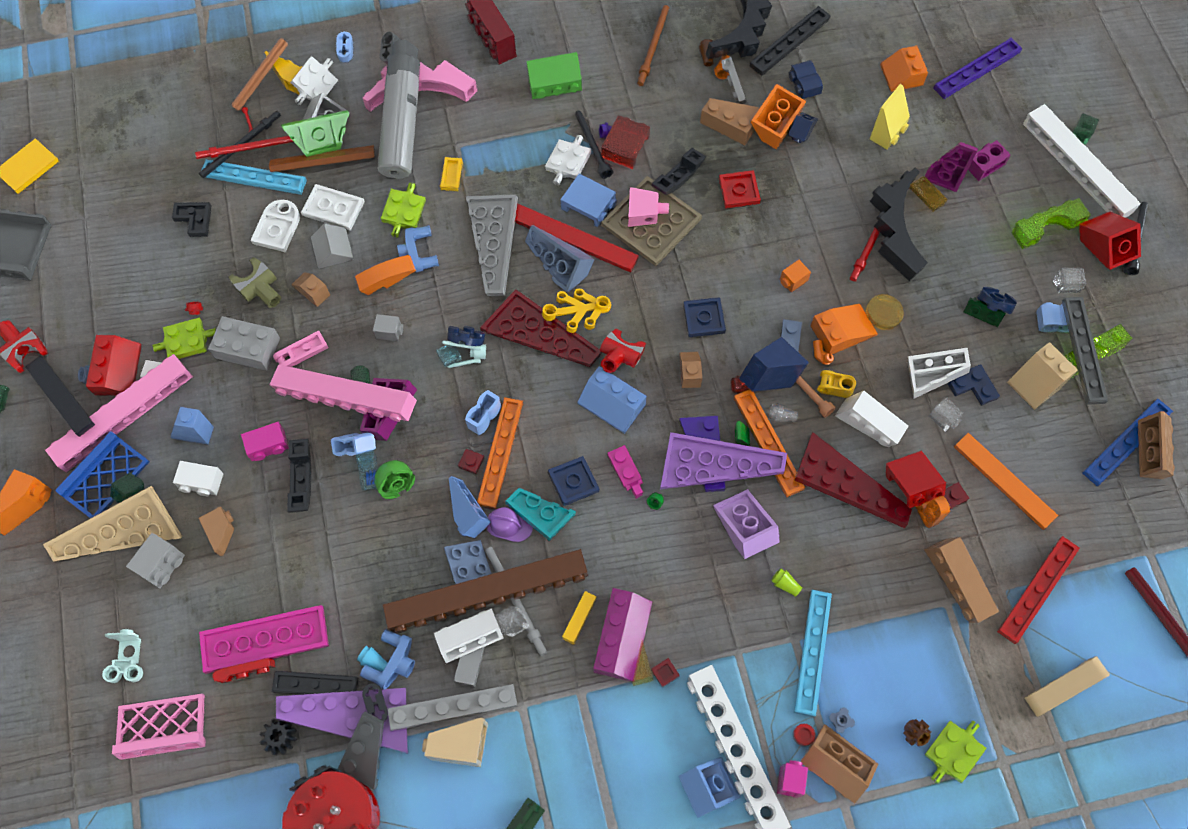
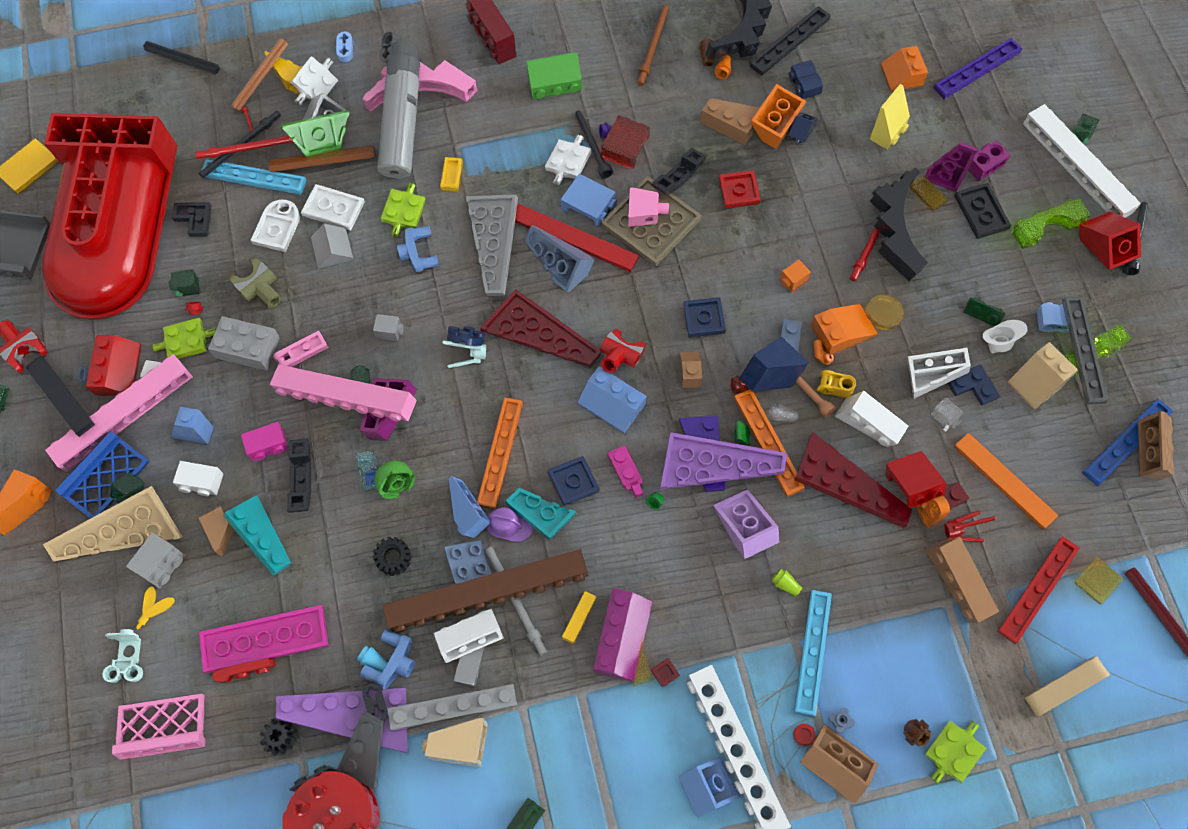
(106, 210): none -> red piece
(151, 608): none -> yellow piece
(181, 57): none -> black axle
(184, 283): none -> clear green brick
(258, 533): none -> teal wing
(311, 288): medium nougat slope -> none
(312, 683): black tile -> none
(353, 444): light blue brick -> none
(385, 274): orange slope -> none
(400, 564): none -> black tyre
(448, 355): clear light blue plate -> none
(471, 461): dark red plate -> none
(479, 416): light blue brick -> none
(511, 621): clear brick -> none
(550, 311): yellow plant -> none
(733, 79): light grey hinge -> none
(792, 779): dark pink brick -> none
(956, 529): none -> red plant
(982, 210): none -> black tile
(996, 300): dark blue plate -> none
(1003, 336): none -> white piece
(1070, 280): clear brick -> none
(1098, 580): none -> clear yellow piece

